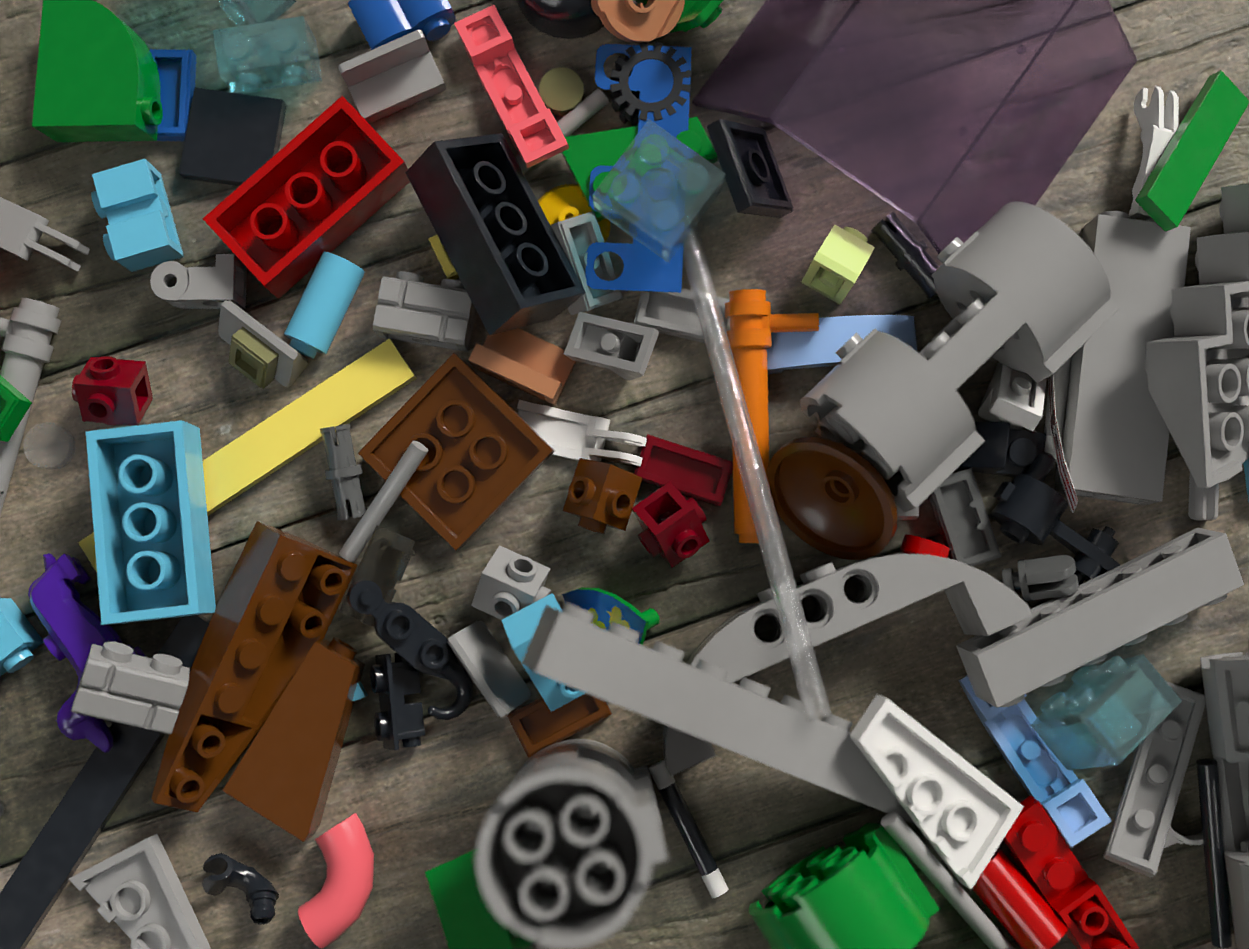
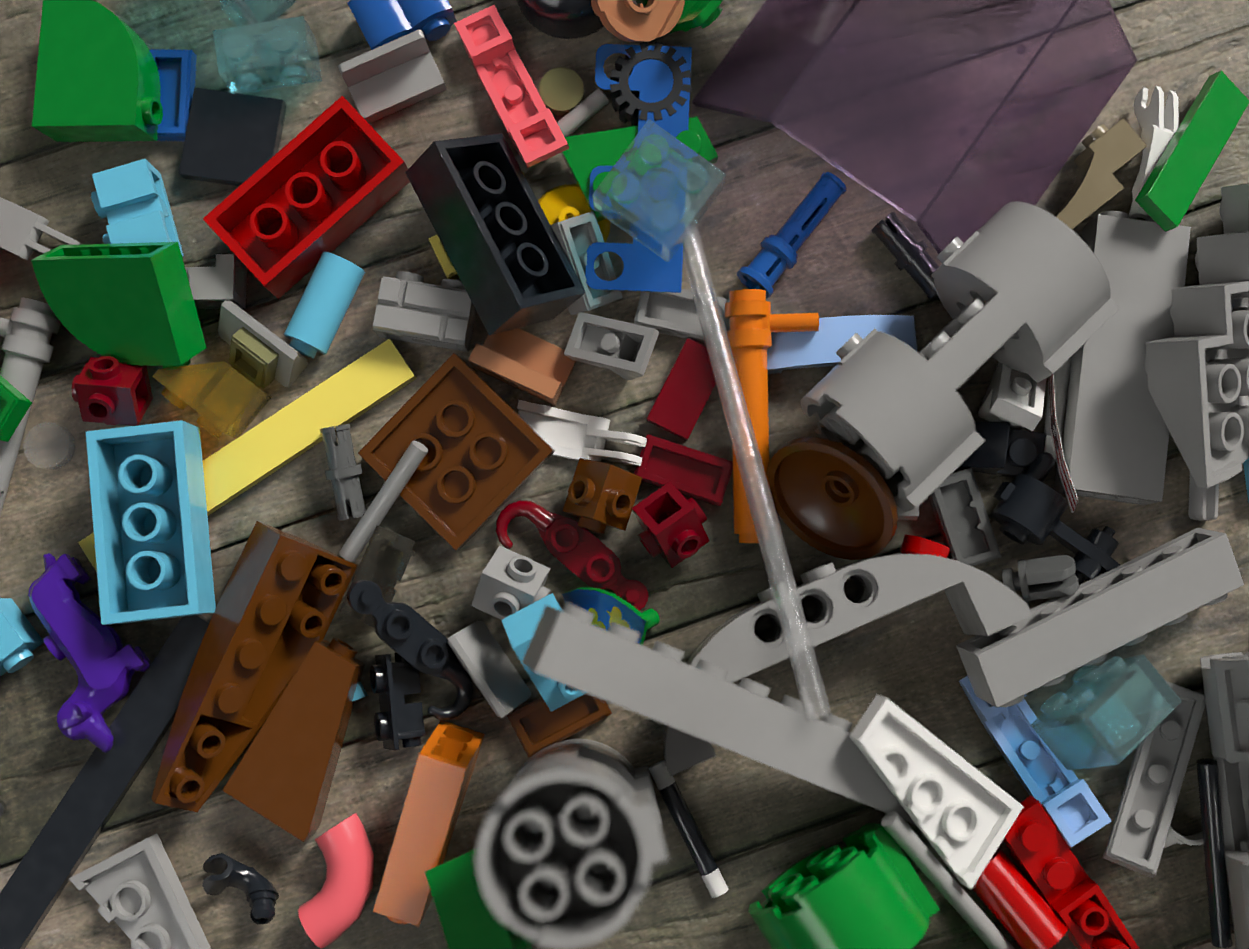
(124, 300): none -> green brick
(131, 687): light grey brick -> none
(217, 393): none -> clear yellow slope
(427, 821): none -> orange slope
(575, 549): none -> dark red piece
(684, 392): none -> dark red tile
(750, 169): black tile -> none
(780, 250): none -> blue pin
(838, 263): yellowish green slope -> none
(1095, 183): none -> dark tan slope

